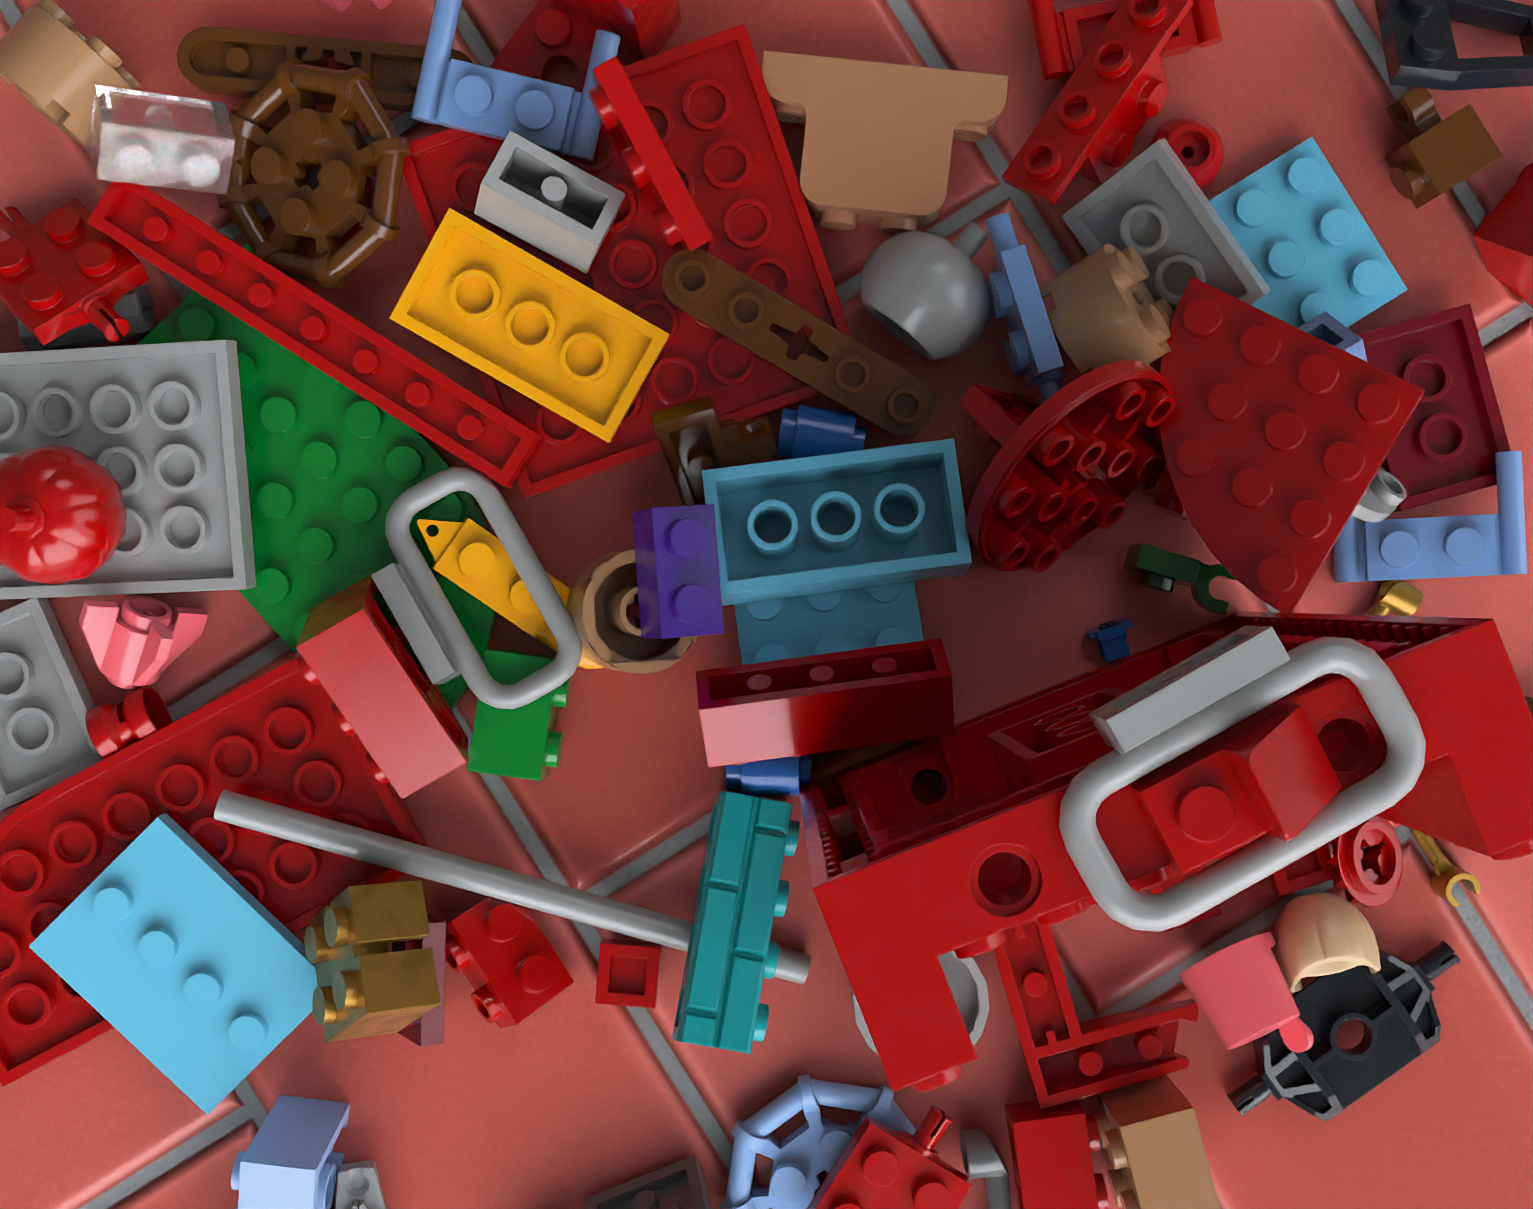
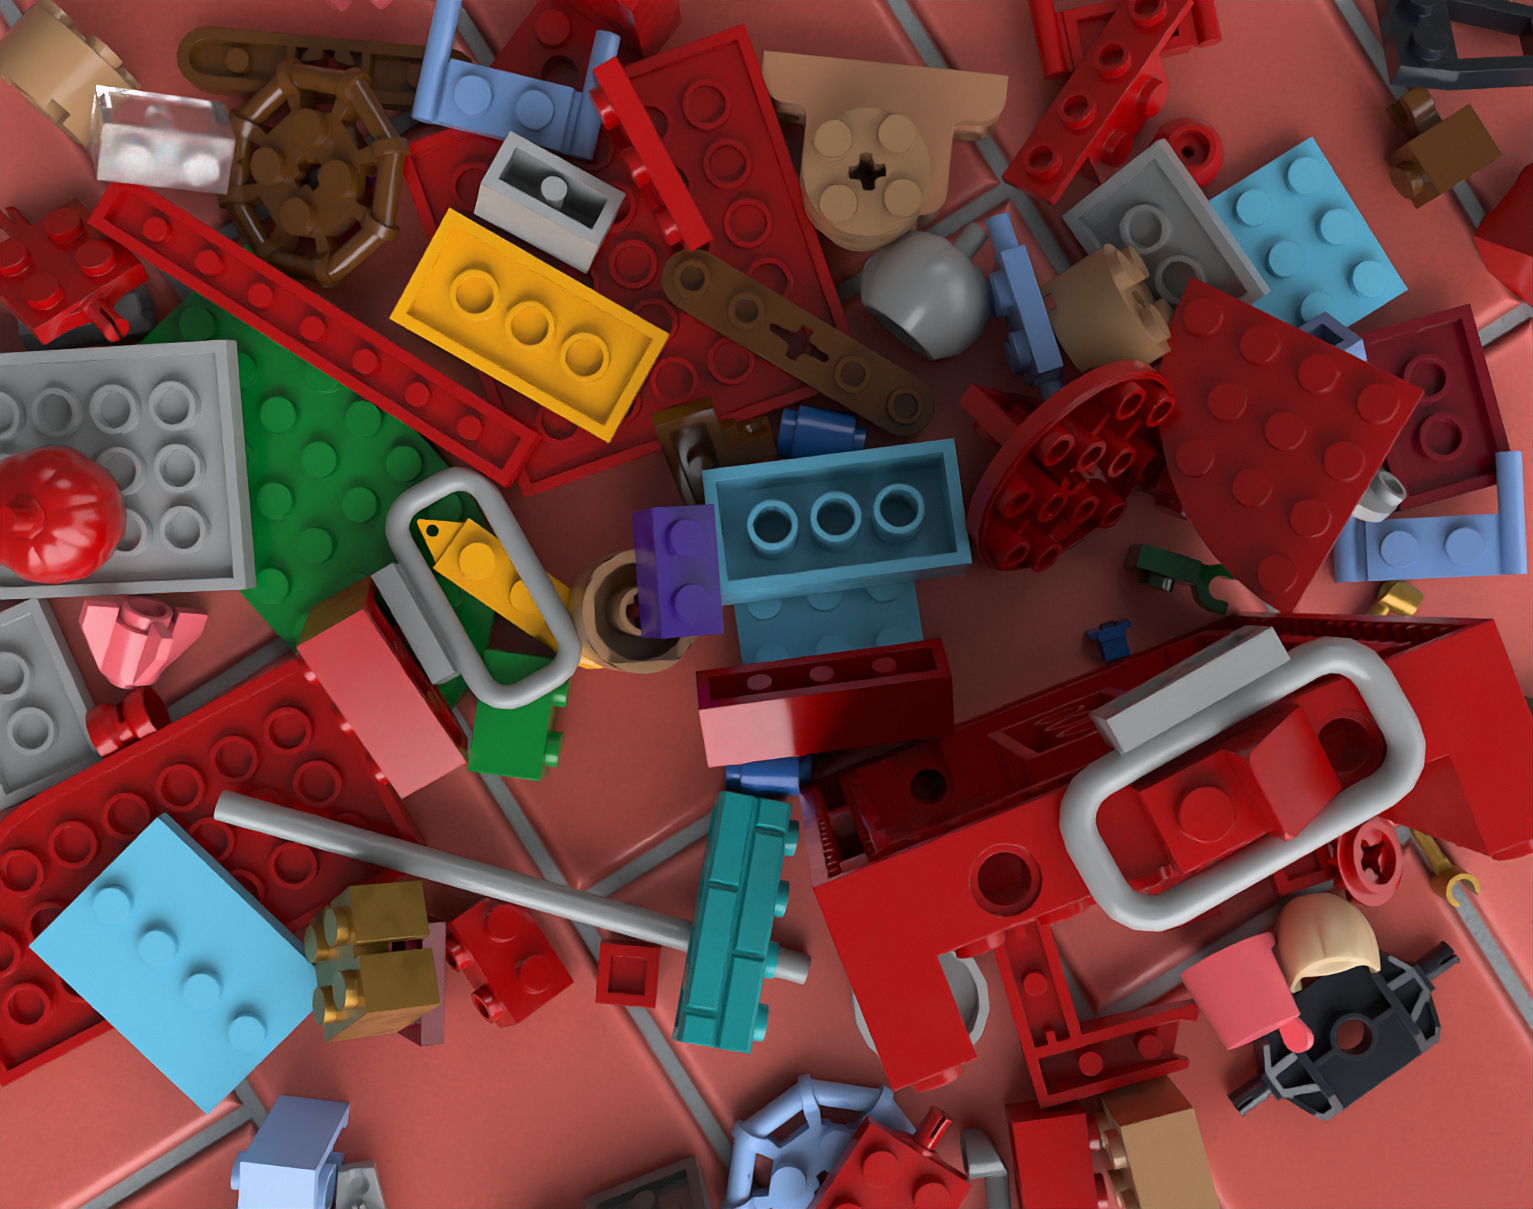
(872, 143): none -> medium nougat brick

